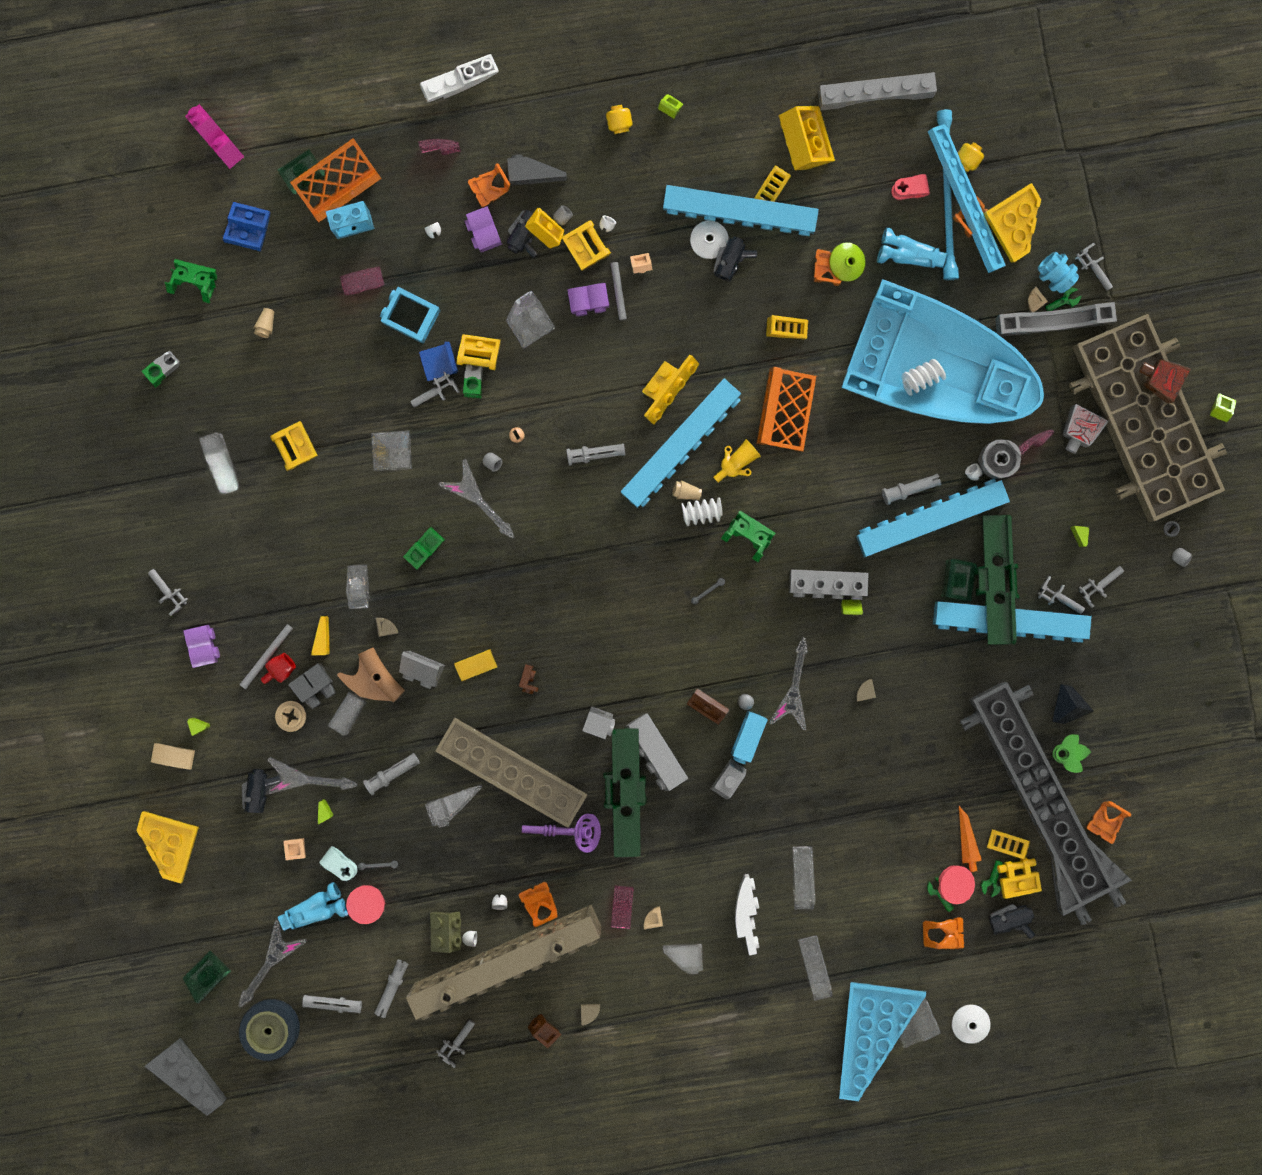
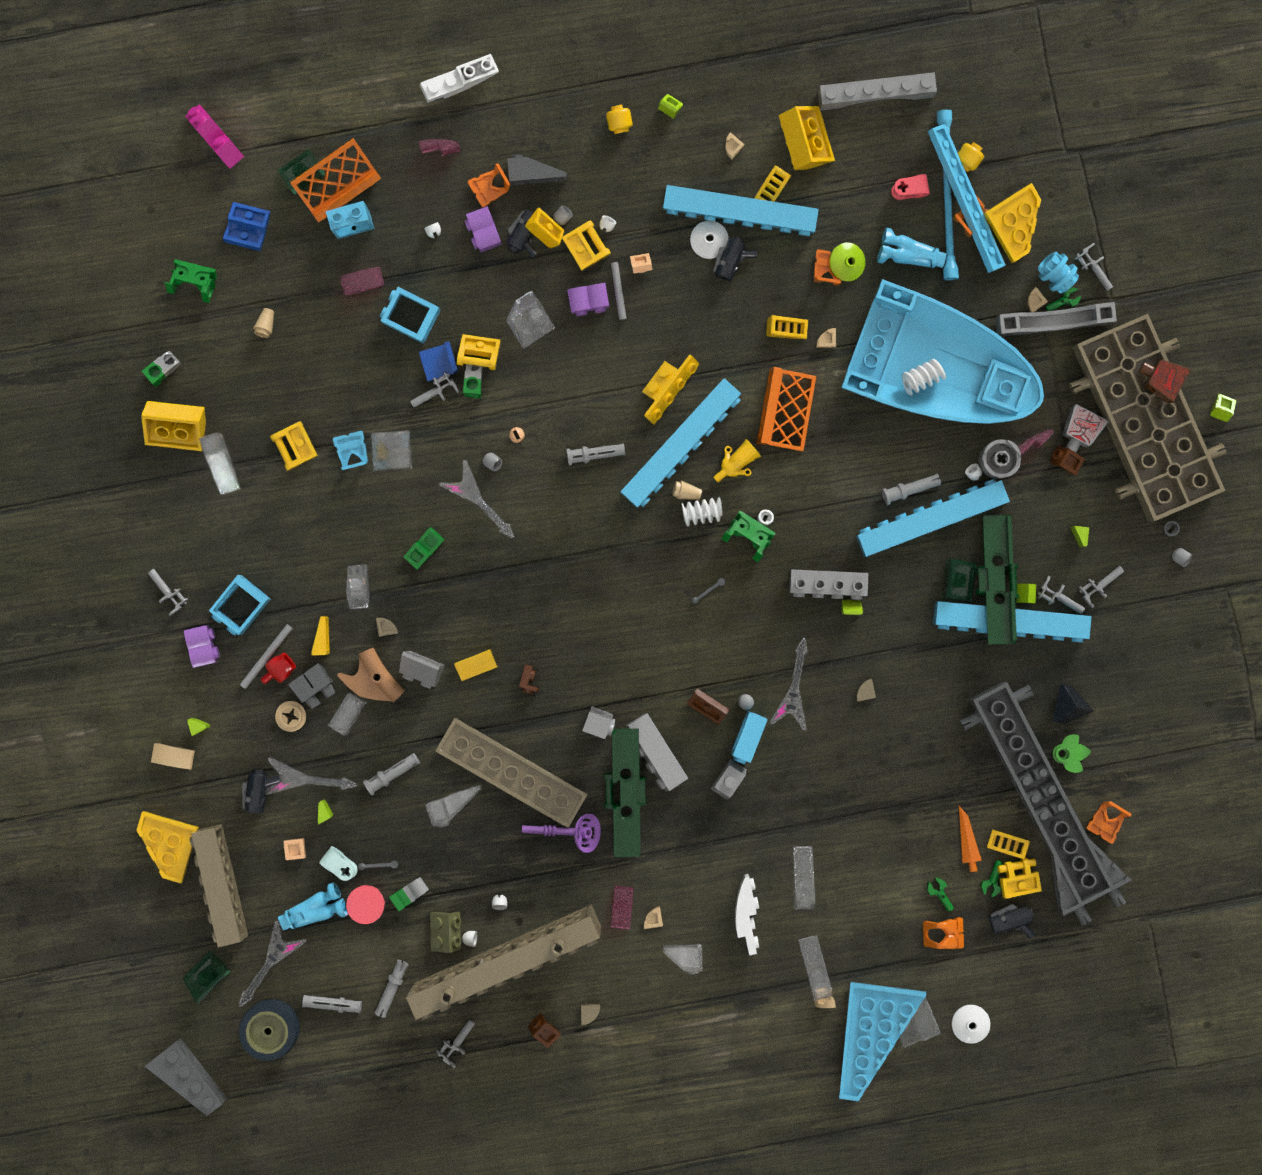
(173, 425): none -> yellow slope
(219, 885): none -> dark tan brick
(253, 591): none -> medium azure window
(351, 444): none -> medium azure piece
(408, 893): none -> leg
(538, 897): orange piece -> none
(733, 146): none -> tan tile
(769, 519): none -> white hinge
(825, 1003): none -> tan tile
(827, 339): none -> tan tile
(956, 884): coral tile -> none
(1026, 593): none -> lime slope
(1067, 460): none -> reddish brown bracket

